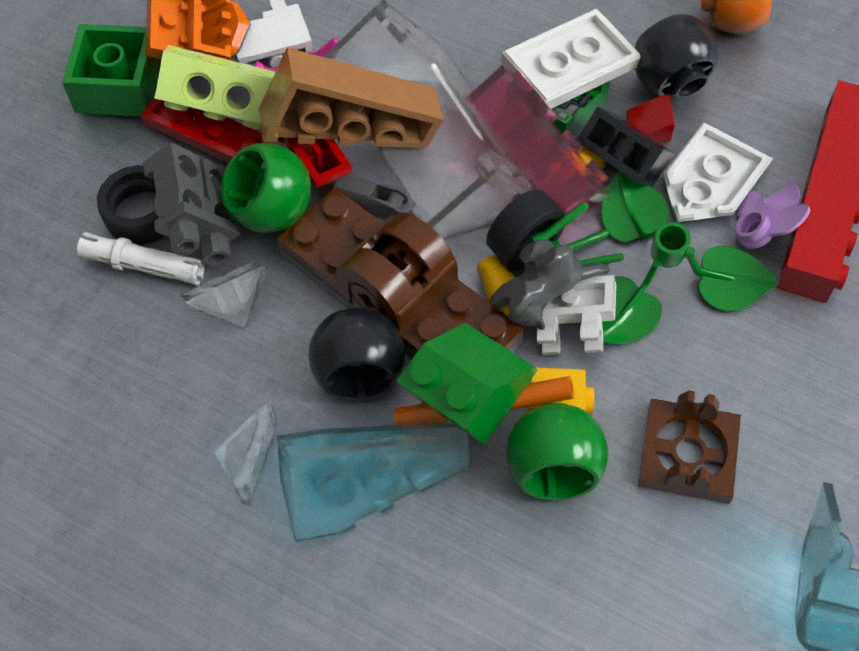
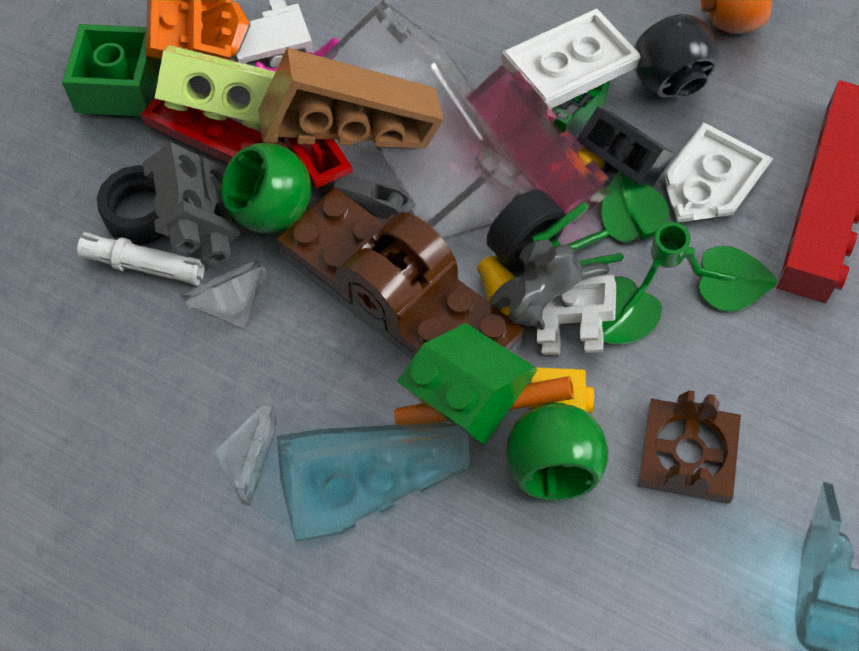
(356, 354): black wheel -> none
(654, 118): red slope -> none
(769, 217): lavender plate -> none

